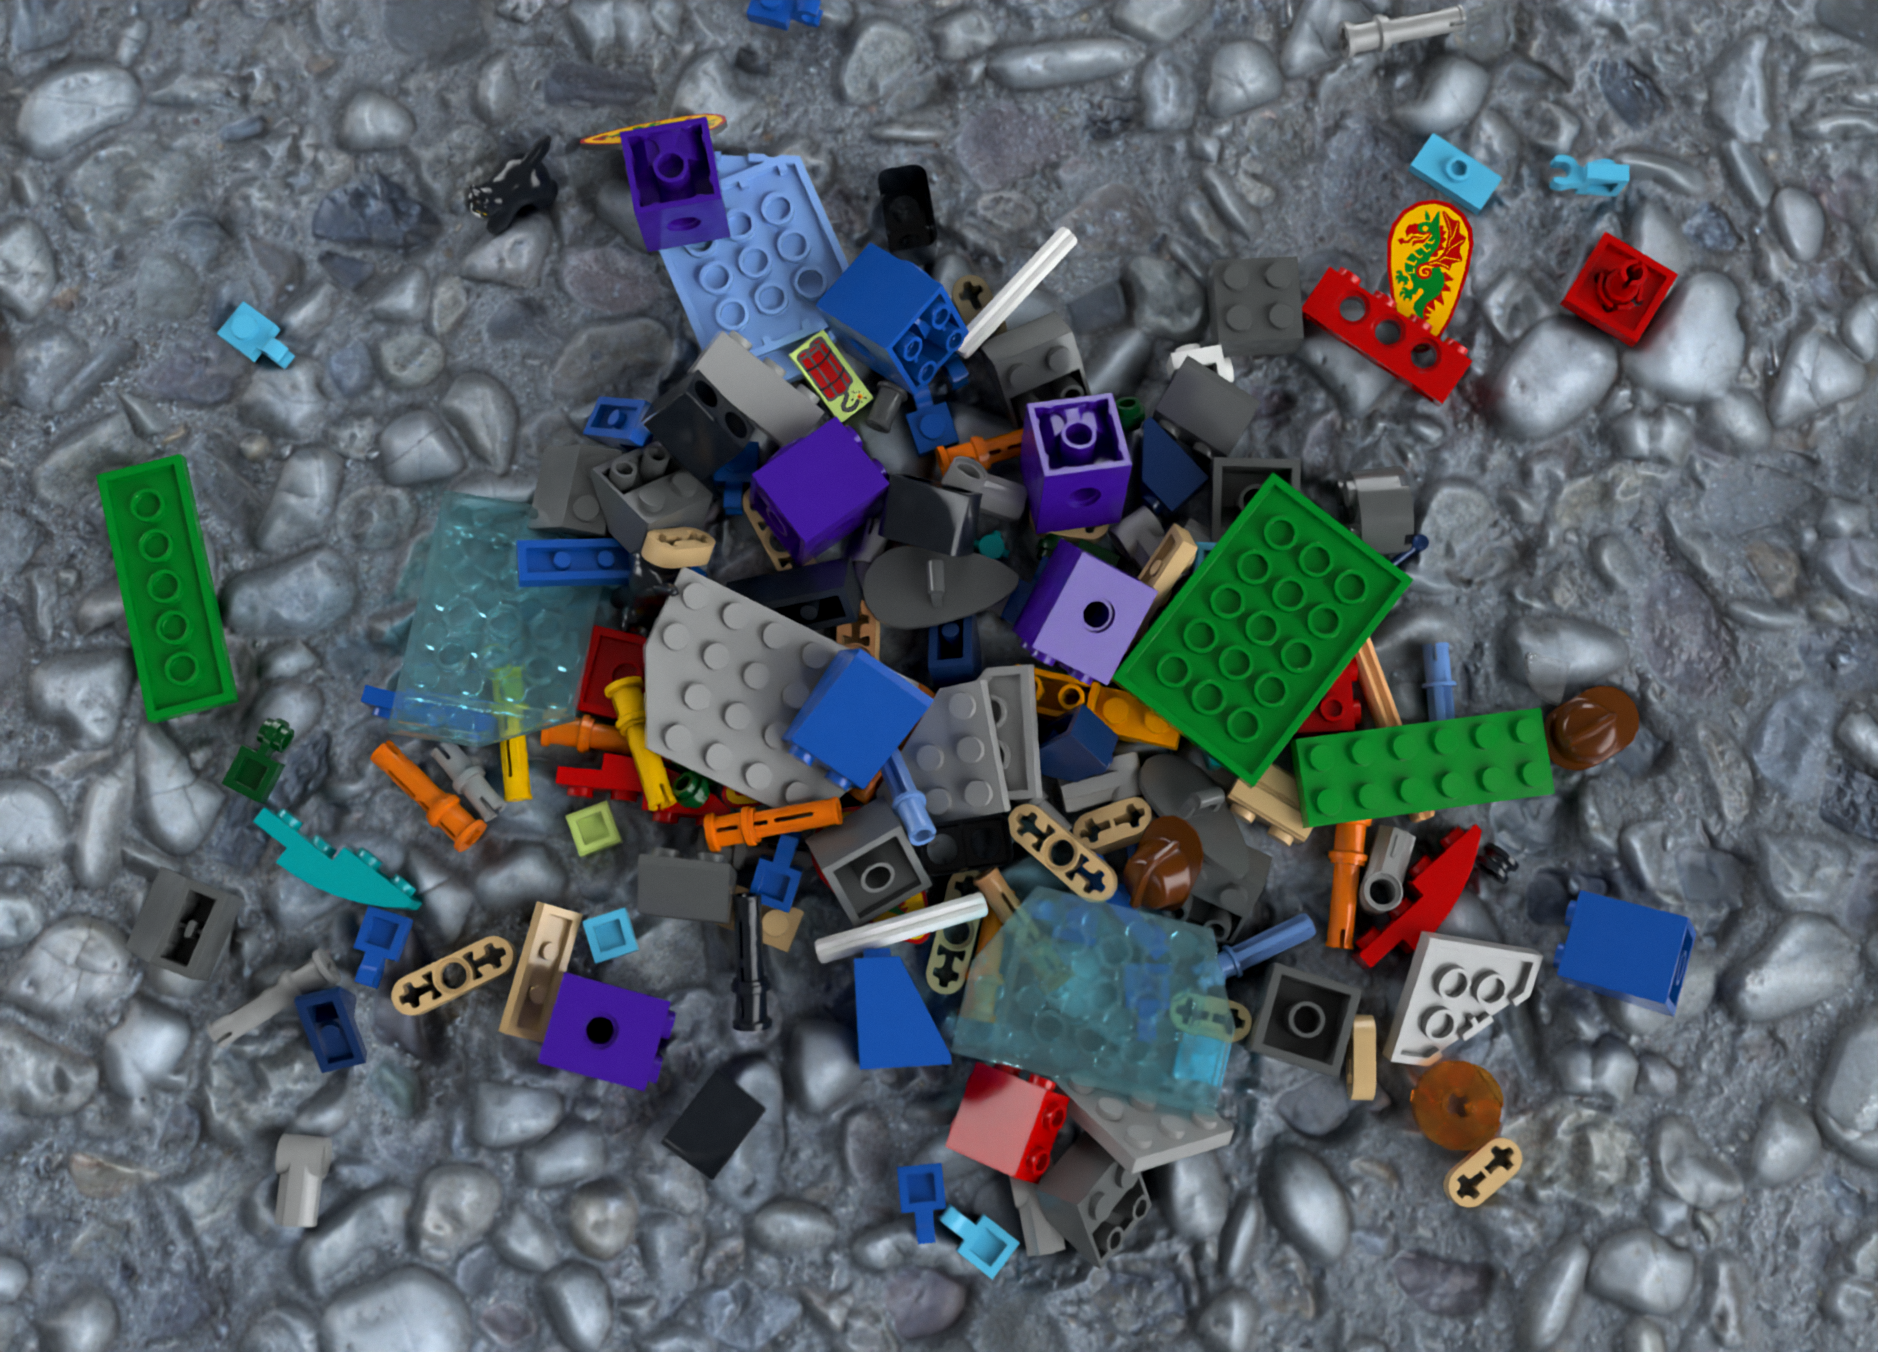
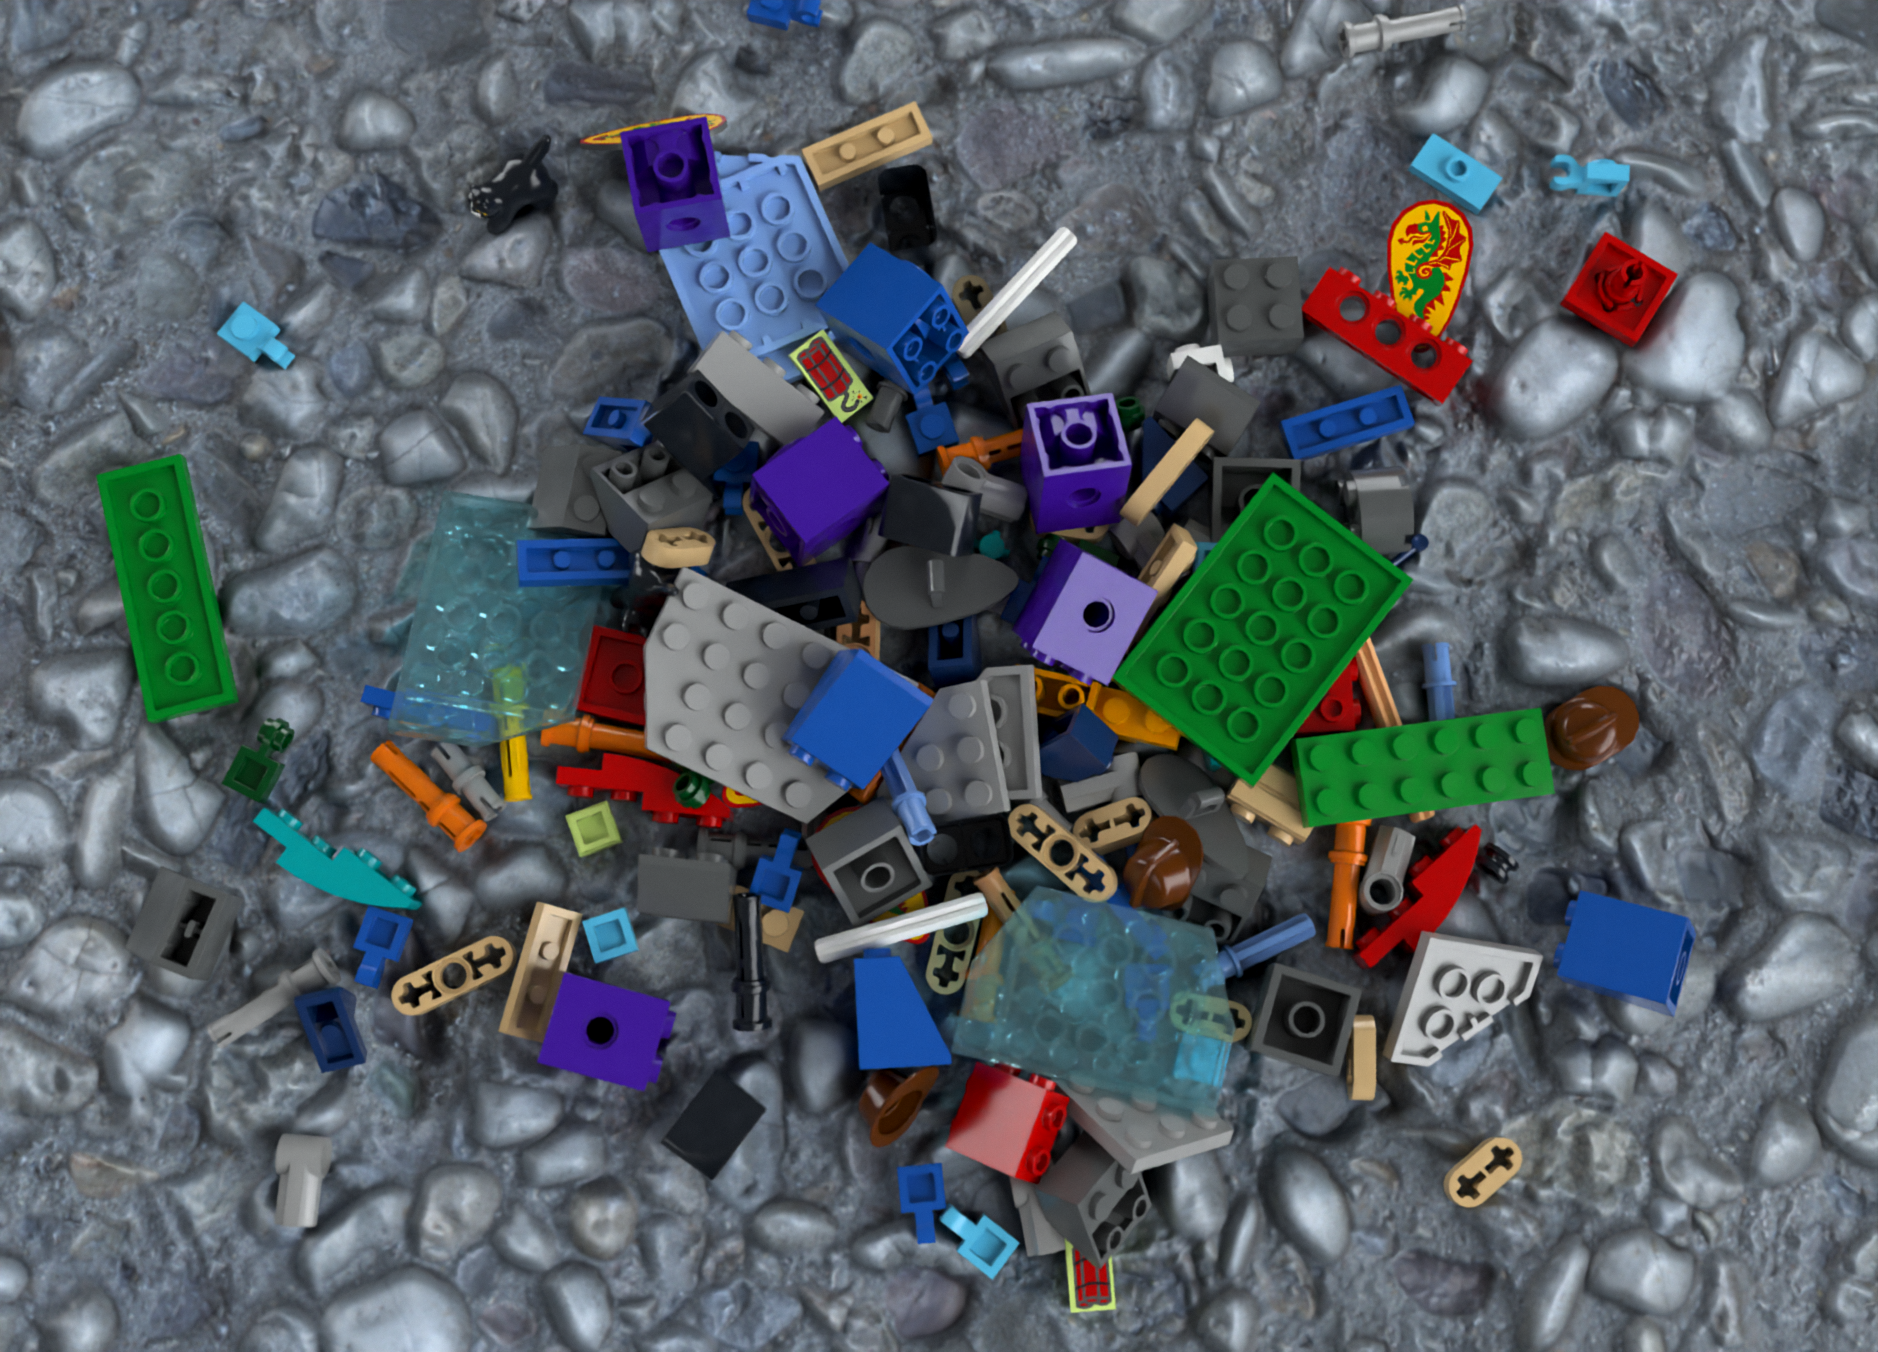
(630, 711): yellow pin -> none
(749, 821): orange pin -> none
(867, 146): none -> tan plate
(893, 1102): none -> reddish brown piece
(1087, 1285): none -> tile
(1166, 472): none -> tan beam
(1346, 424): none -> blue plate
(1482, 1110): clear orange plate -> none
(1546, 676): clear tile -> none

